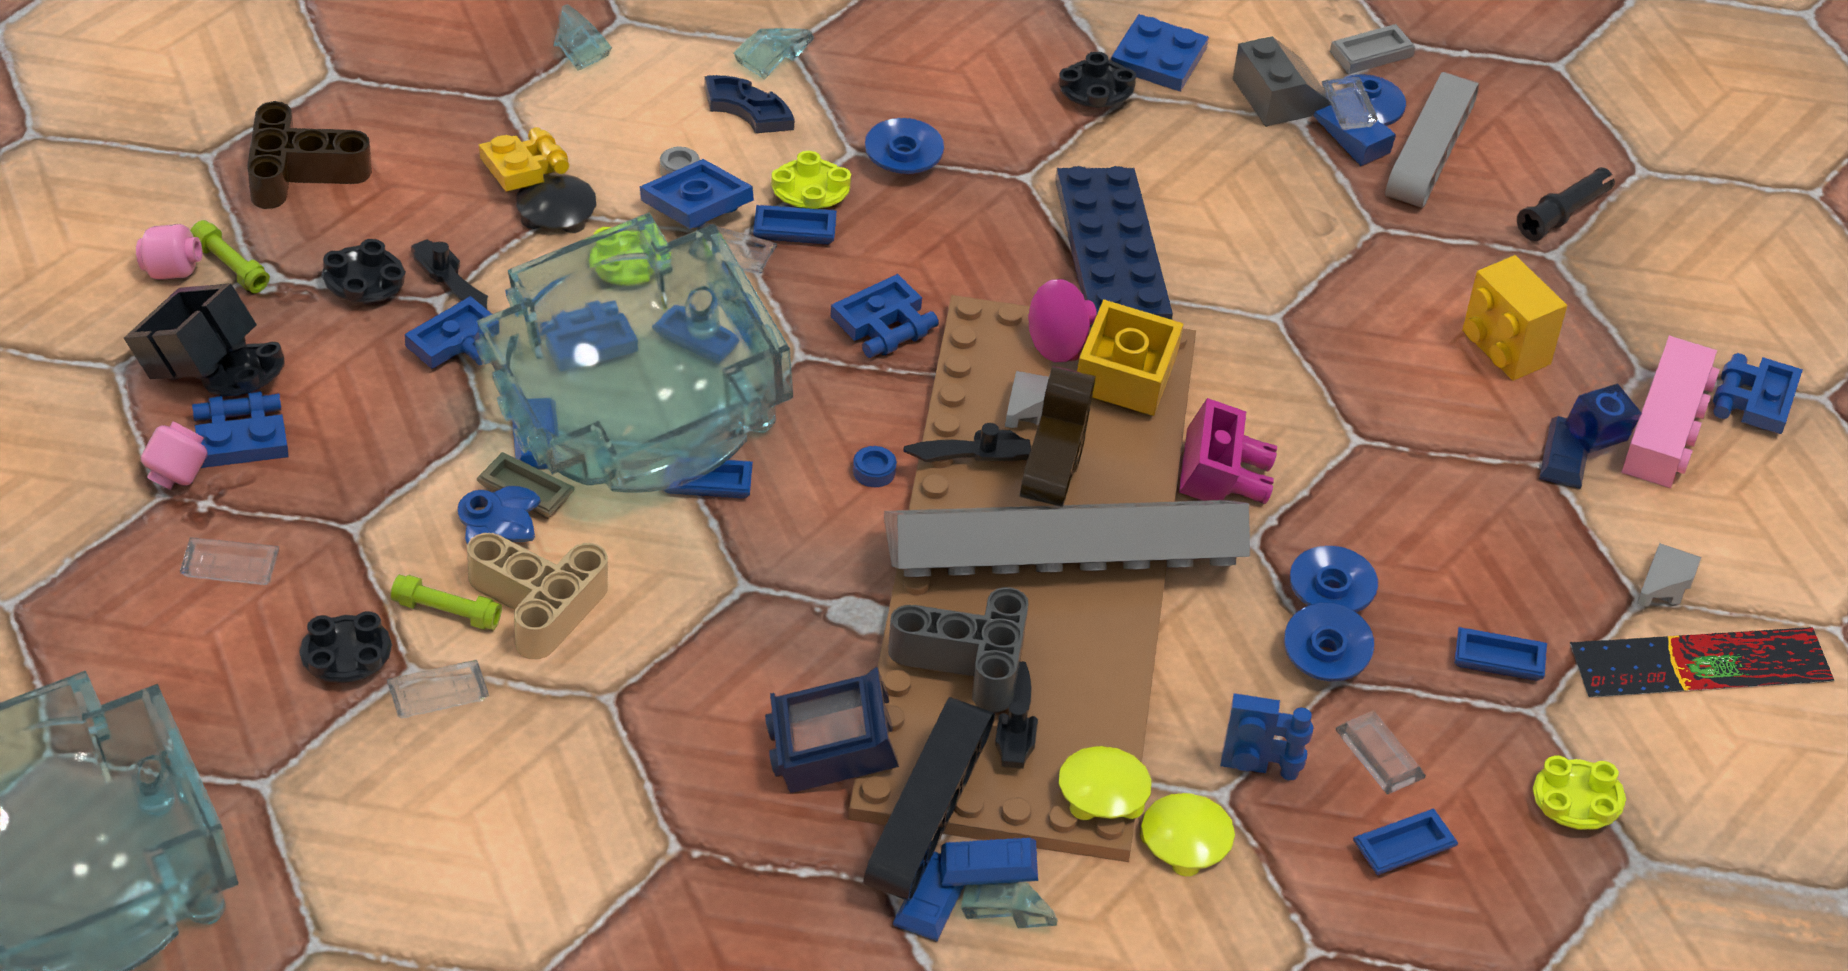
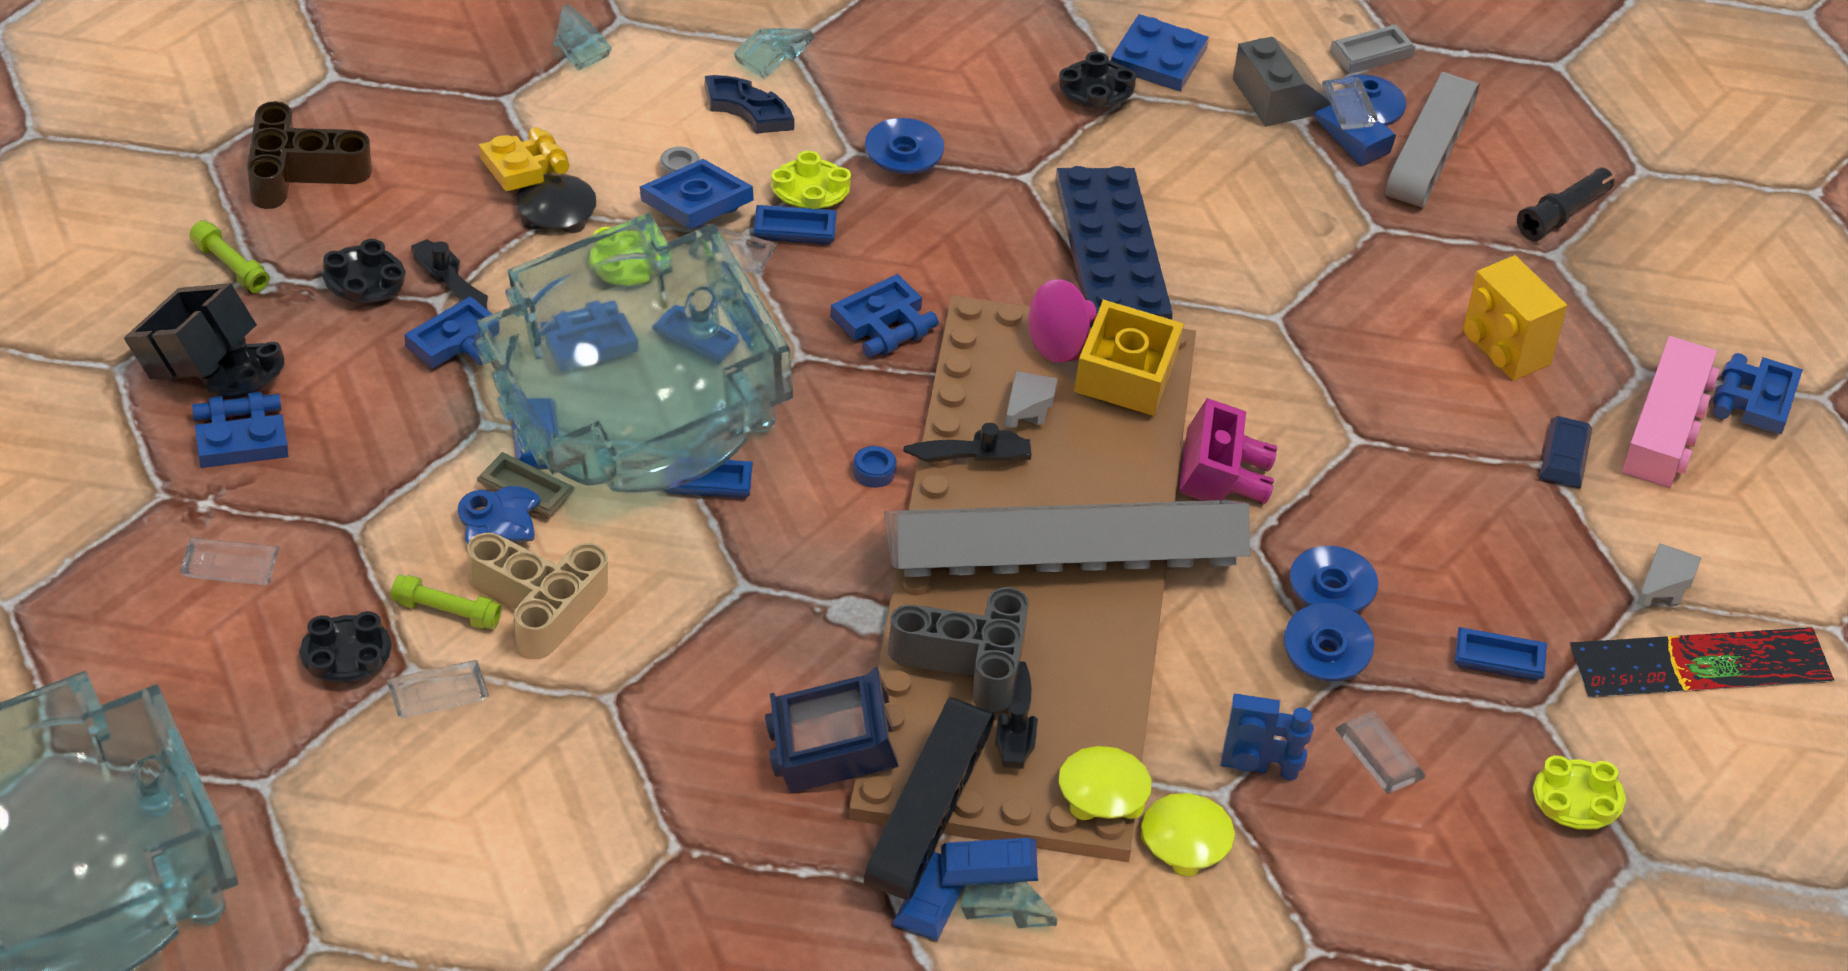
(168, 252): bright pink head -> none
(174, 455): bright pink head -> none
(1058, 437): dark brown beam -> none
(1405, 841): blue tile -> none
(1603, 418): clear blue brick -> none

